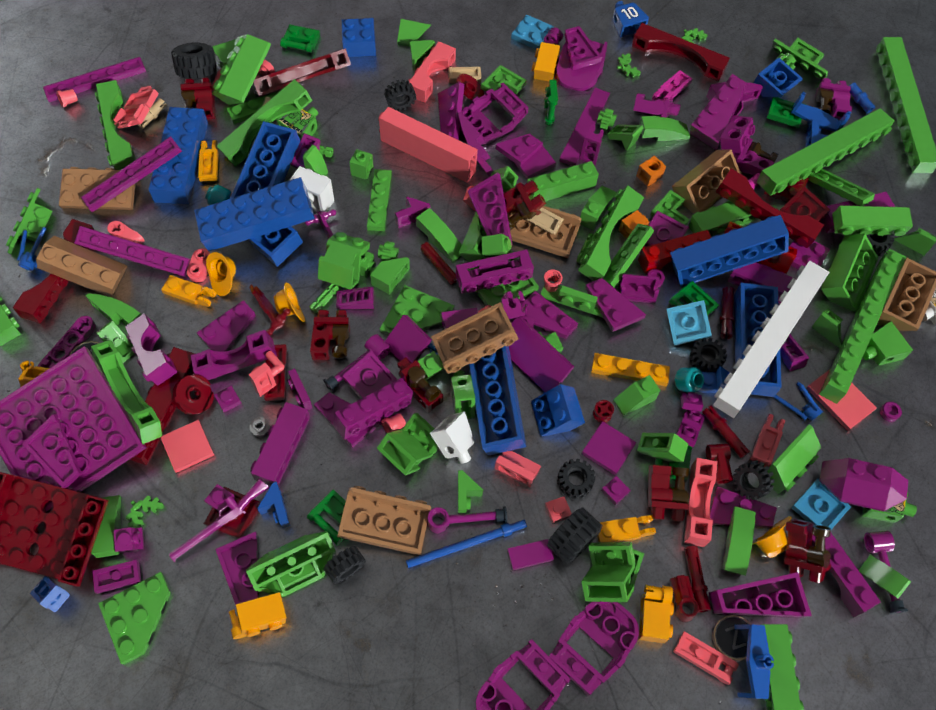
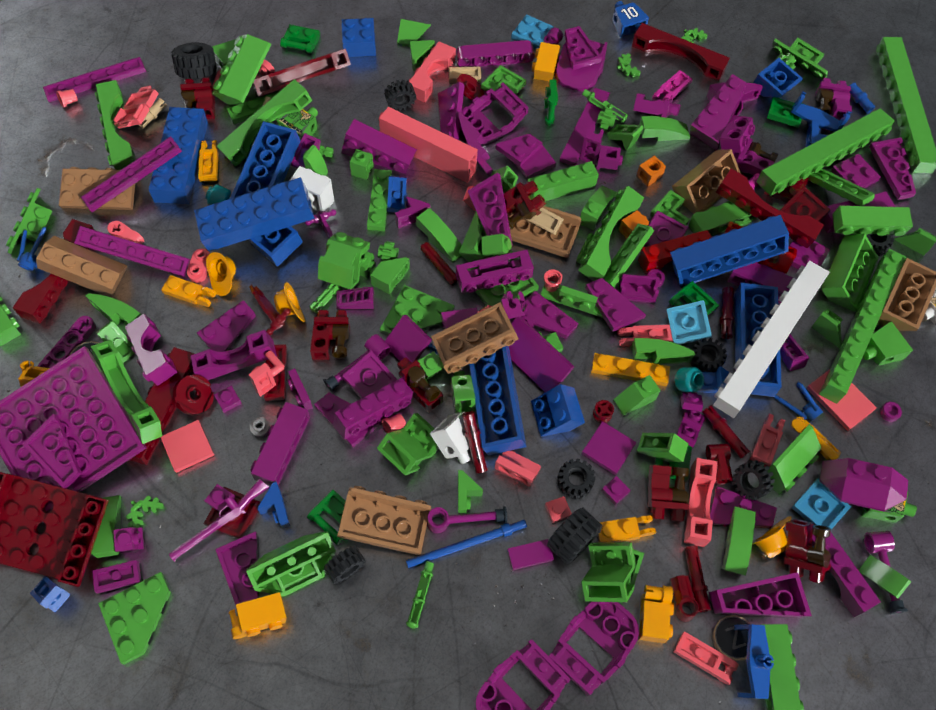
(385, 149): none -> magenta wedge
(397, 193): none -> blue slope
(420, 595): none -> bright green piece
(479, 464): none -> dark red pin
(495, 54): none -> magenta beam
(603, 105): none -> bright green piece
(609, 158): none -> magenta brick
(660, 332): none -> coral hinge
(660, 351): none -> bright green slope
(828, 450): none -> light orange hinge
(856, 171): none -> magenta plate
(892, 163): none -> magenta wing

